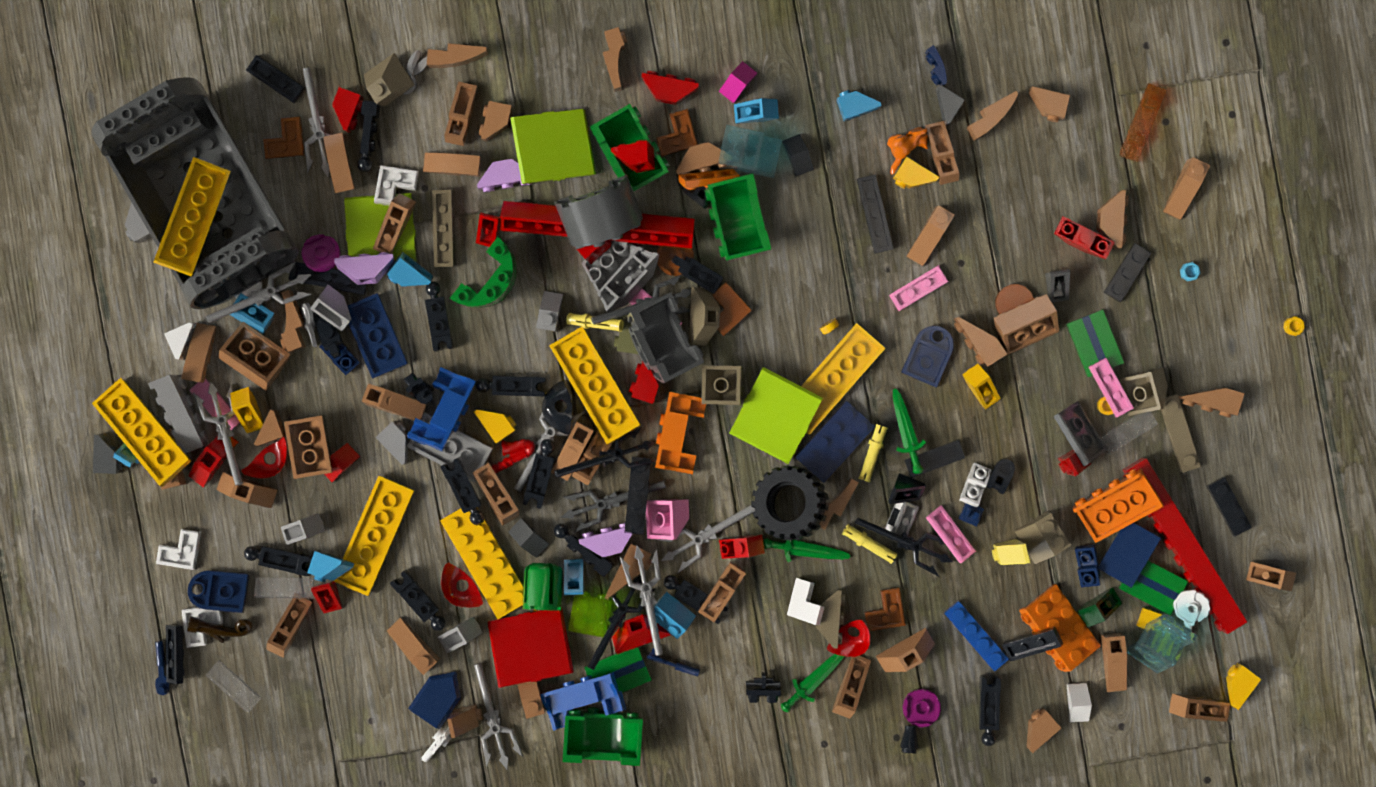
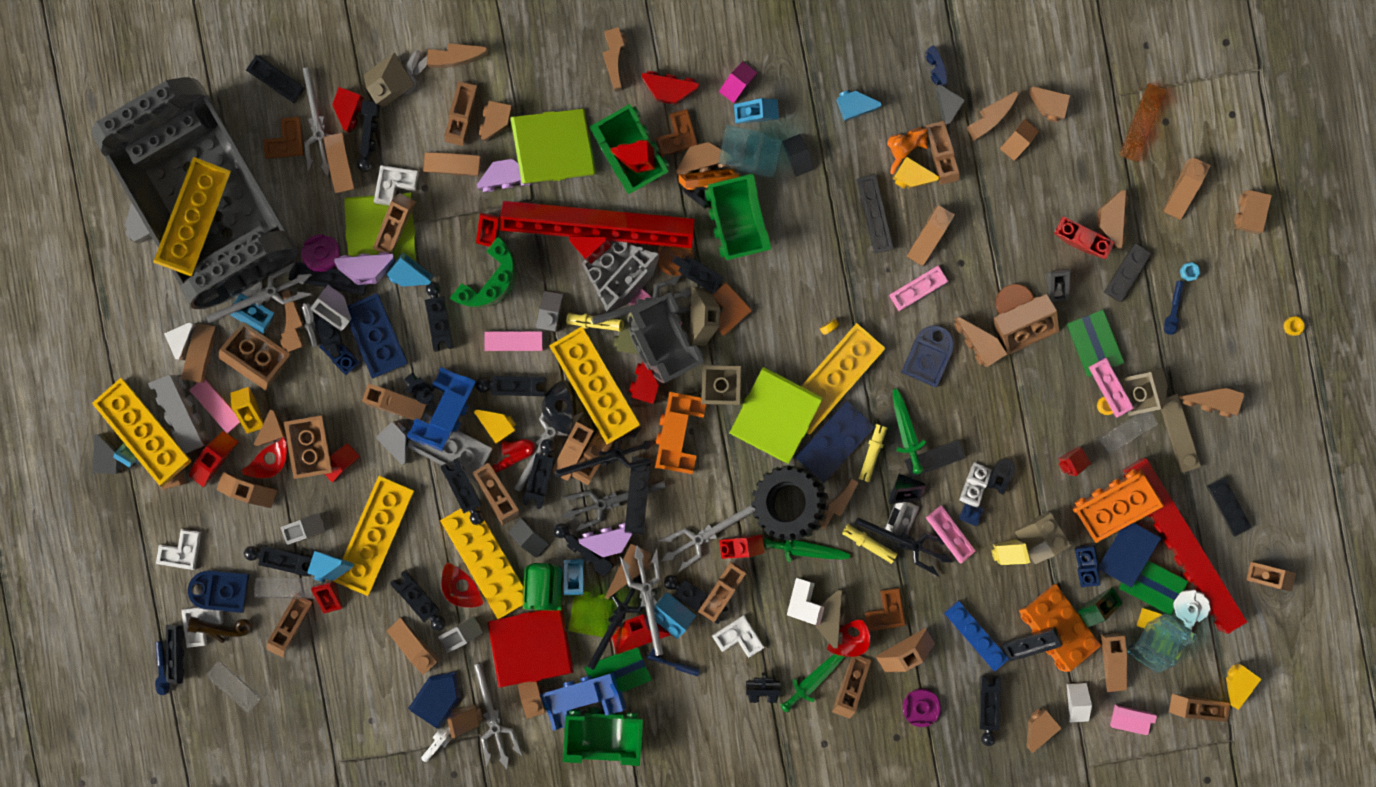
(223, 429): light grey piece -> none
(443, 228): dark tan plate -> none
(513, 341): none -> bright pink tile
(600, 214): dark grey cylinder -> none
(666, 518): bright pink slope -> none
(741, 632): none -> white tile
(909, 741): black cone -> none
(981, 386): yellow slope -> none
(1019, 140): none -> medium nougat slope
(1080, 433): dark grey tile -> none
(1132, 719): none -> bright pink panel
(1171, 322): none -> dark blue piece
(1252, 211): none -> medium nougat brick

